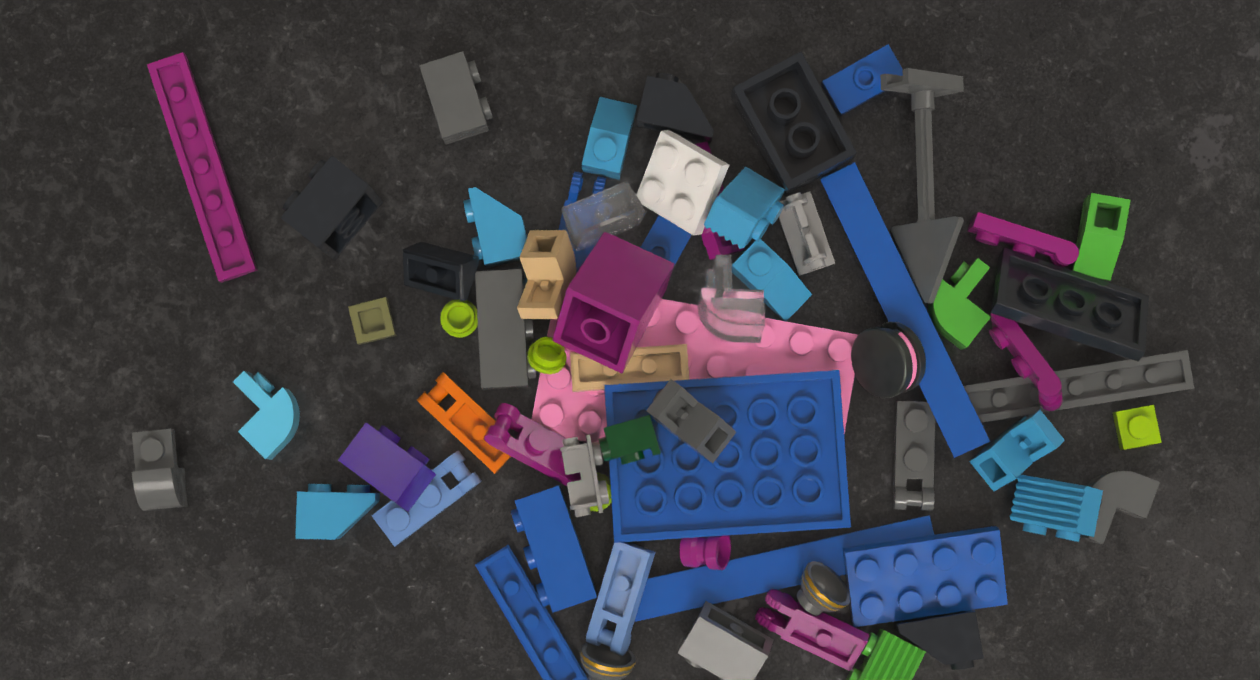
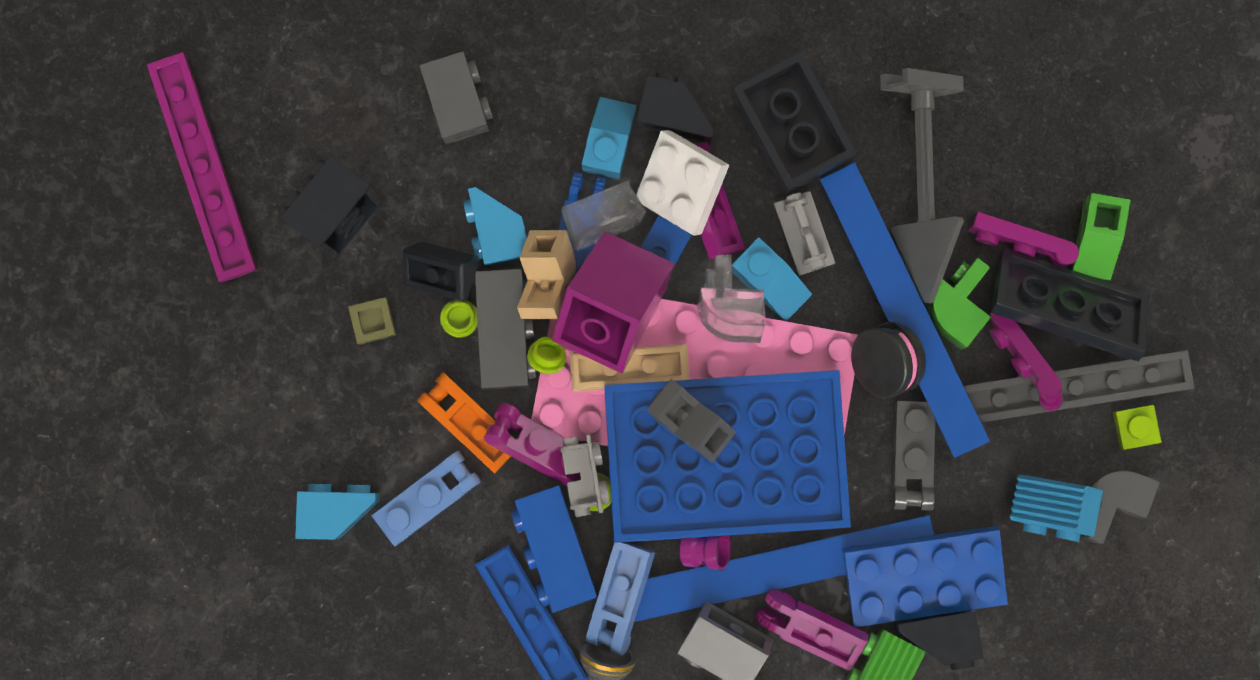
(156, 476): dark grey brick -> none
(275, 421): medium azure brick -> none
(387, 466): dark purple brick -> none
(629, 440): dark green brick -> none
(745, 208): dark azure brick -> none
(822, 590): dark grey piece -> none
(861, 80): blue plate -> none
(1016, 450): dark azure brick -> none

